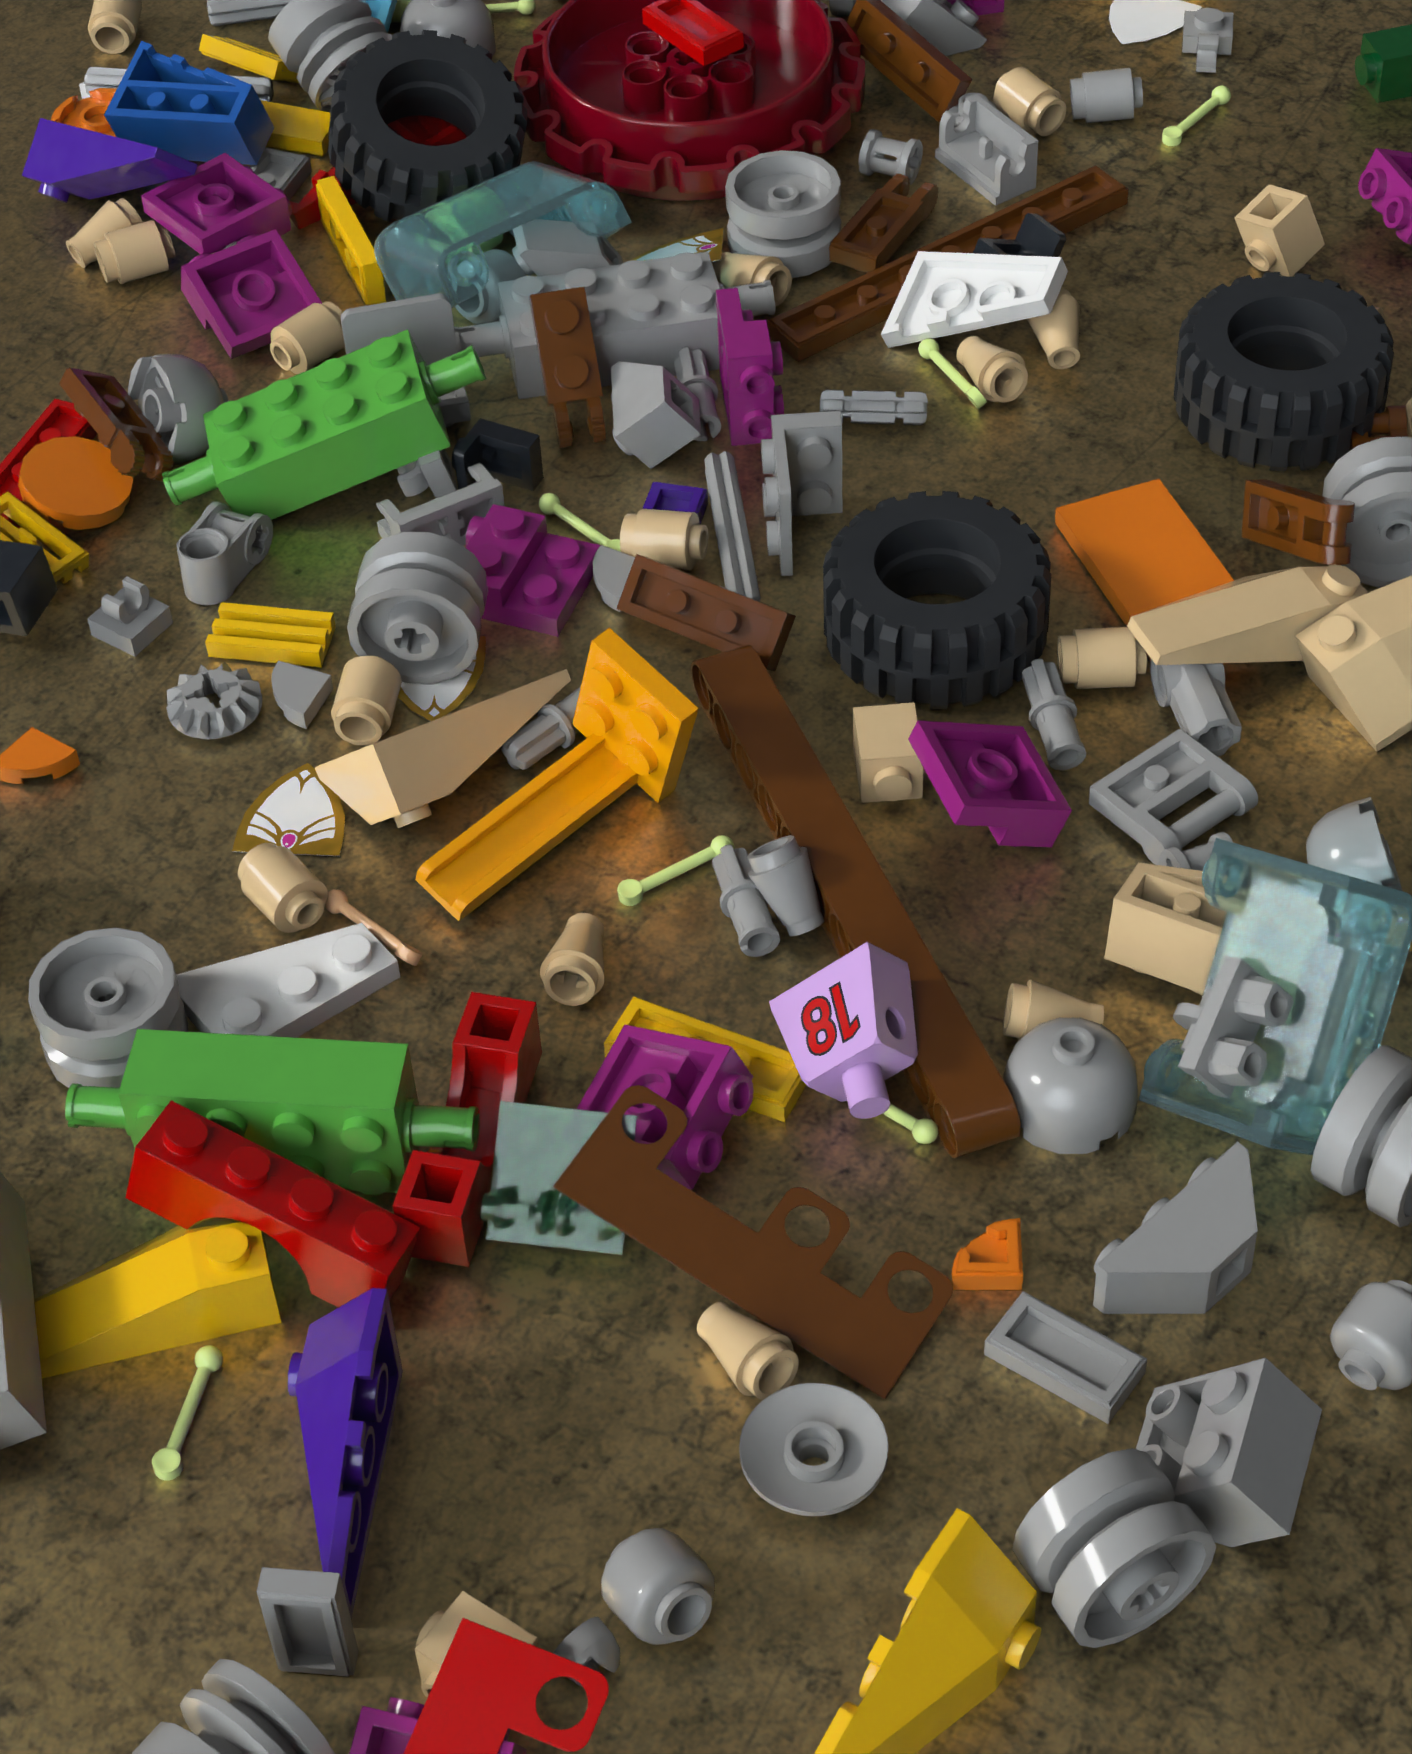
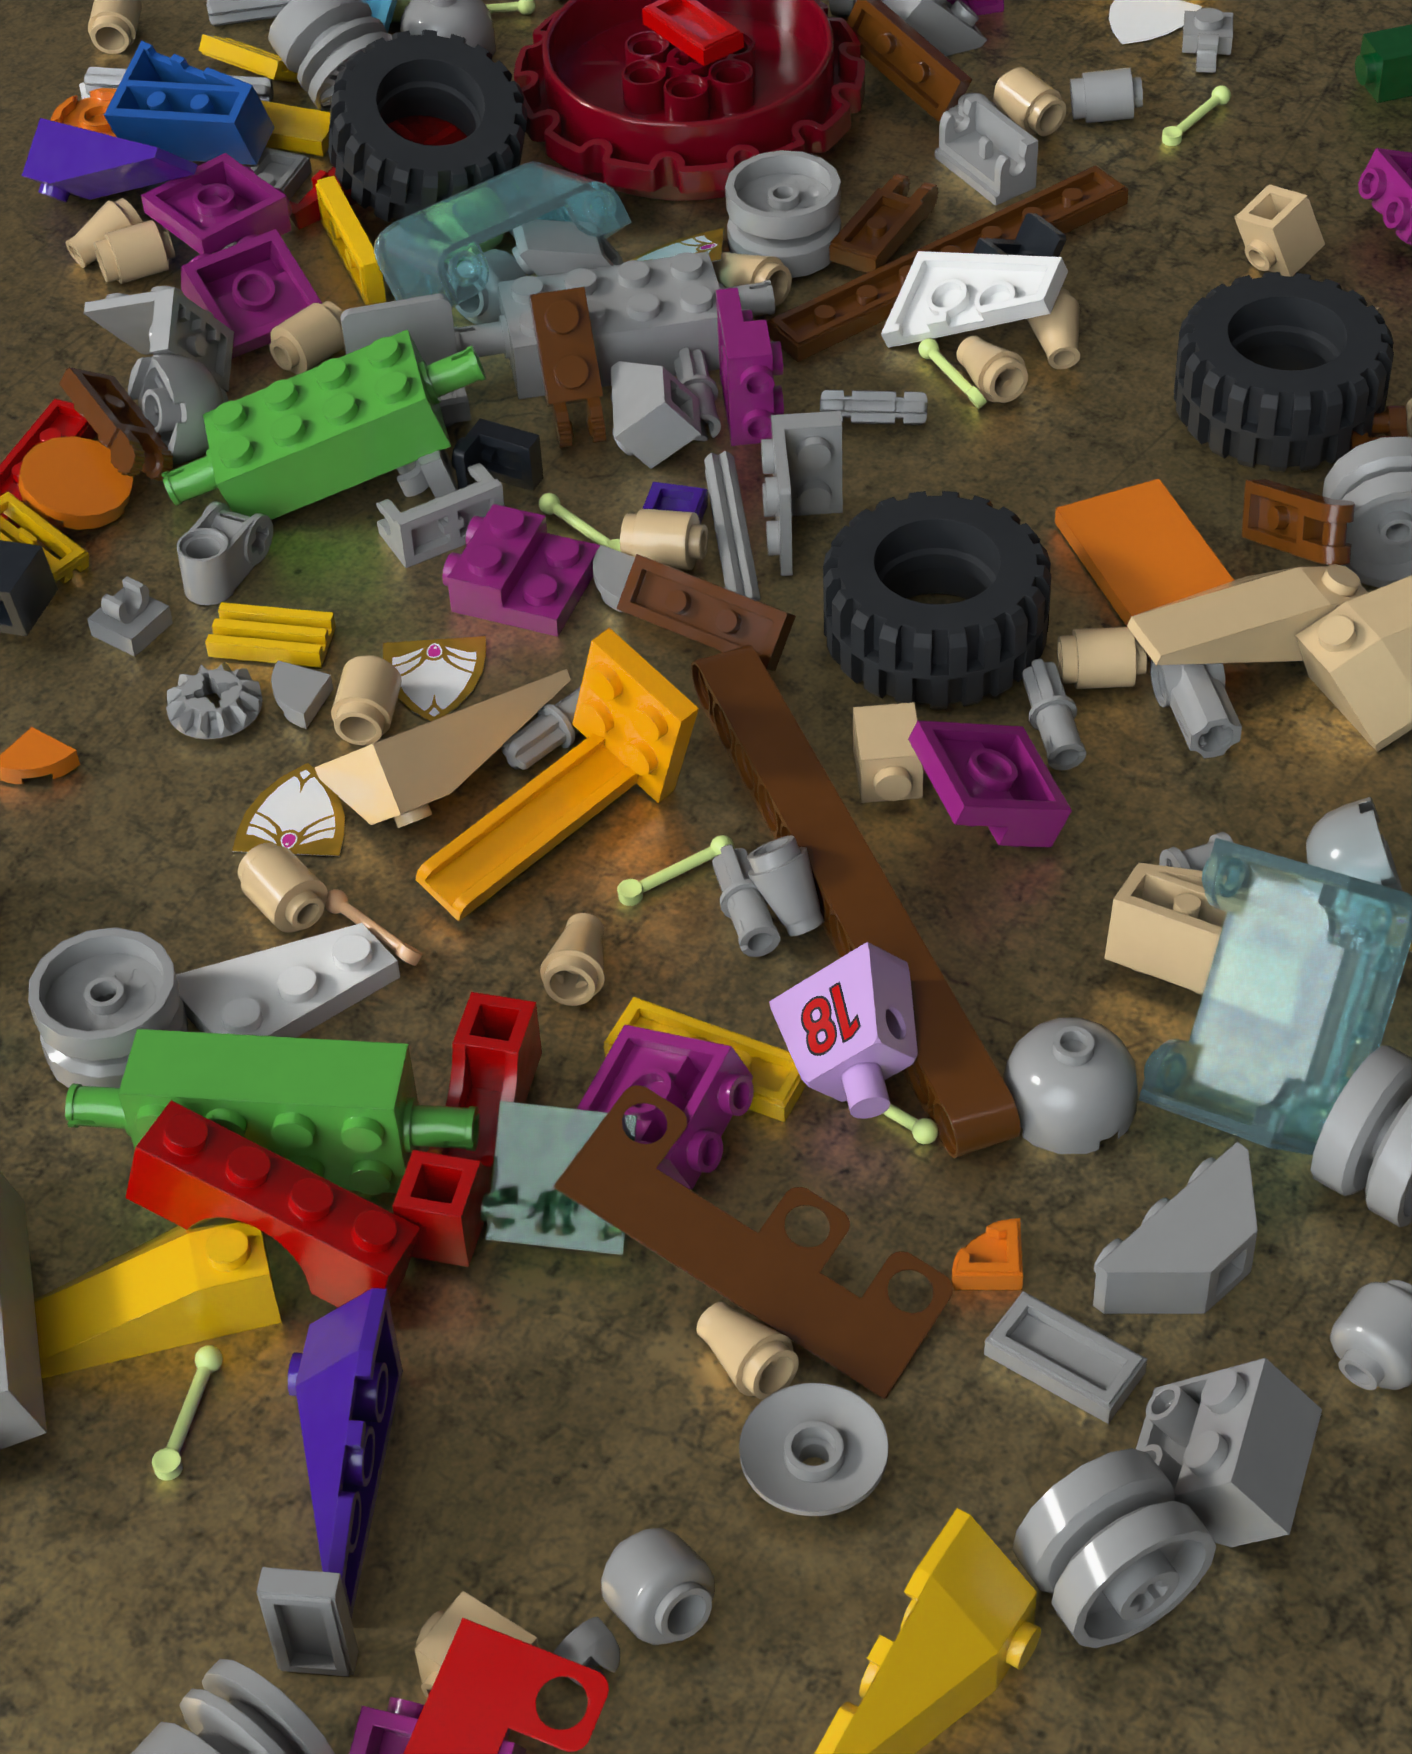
(167, 324): none -> light grey bracket
(419, 606): light grey wheel -> none
(873, 157): light grey bush -> none
(1038, 1003): tan cone -> none
(1162, 781): light grey plate -> none
(1225, 1024): light grey hips -> none

